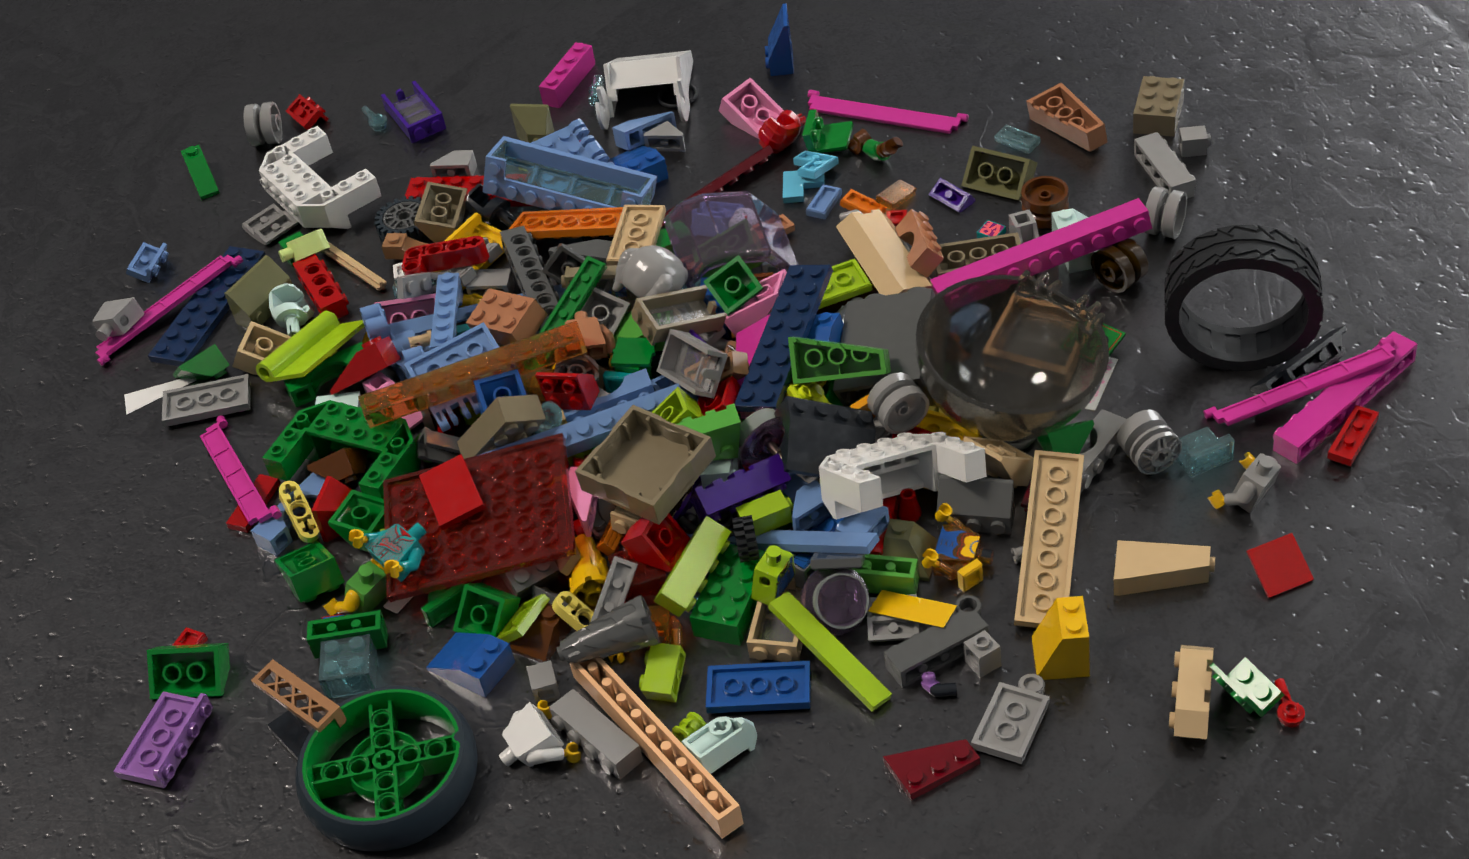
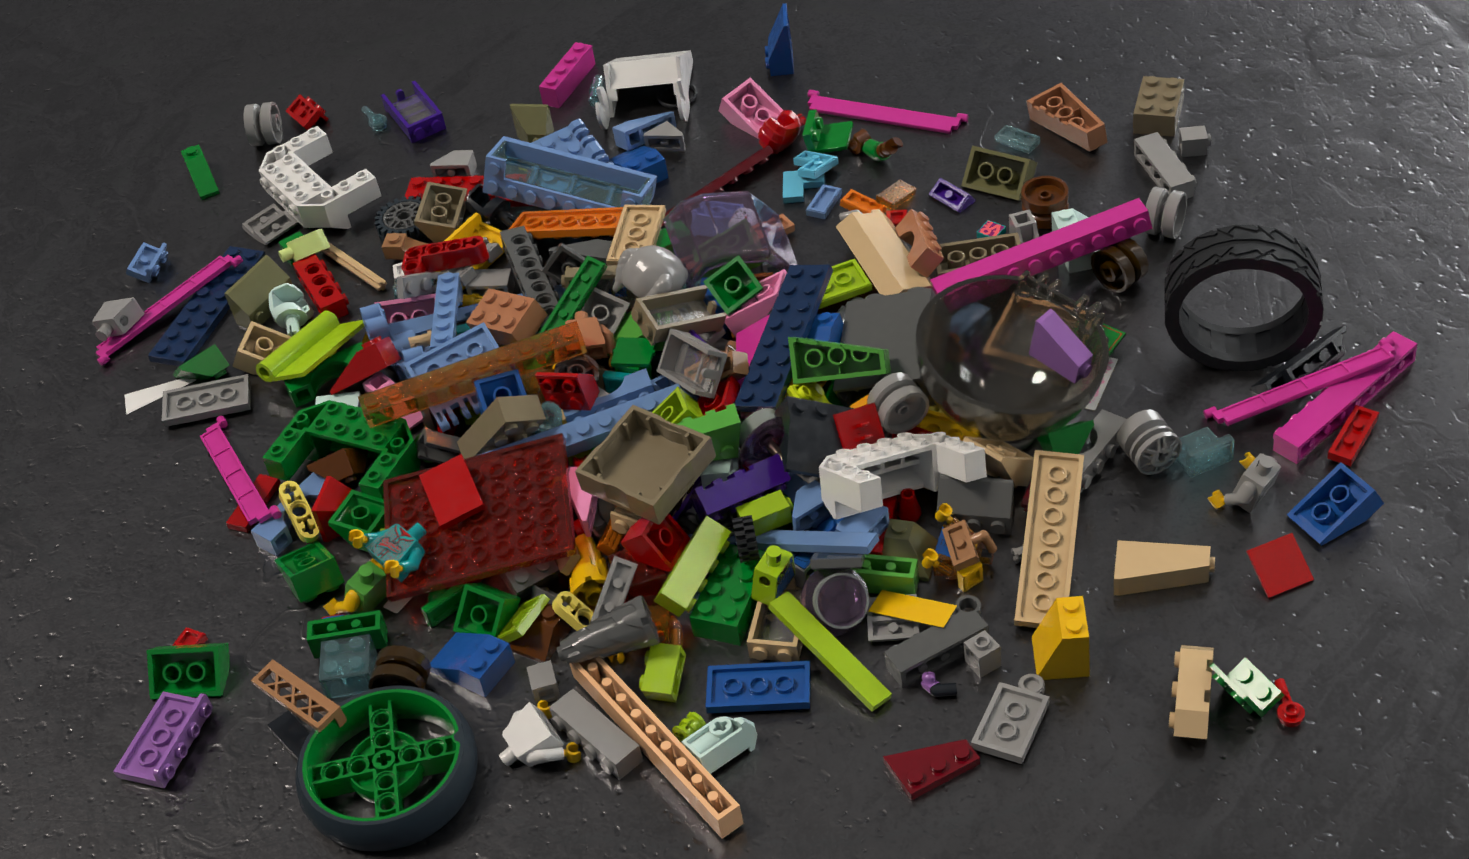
(400, 667): none -> dark brown wheel
(859, 426): none -> red piece
(962, 544): none -> medium nougat plate
(1060, 348): none -> medium lavender slope
(1335, 505): none -> blue slope

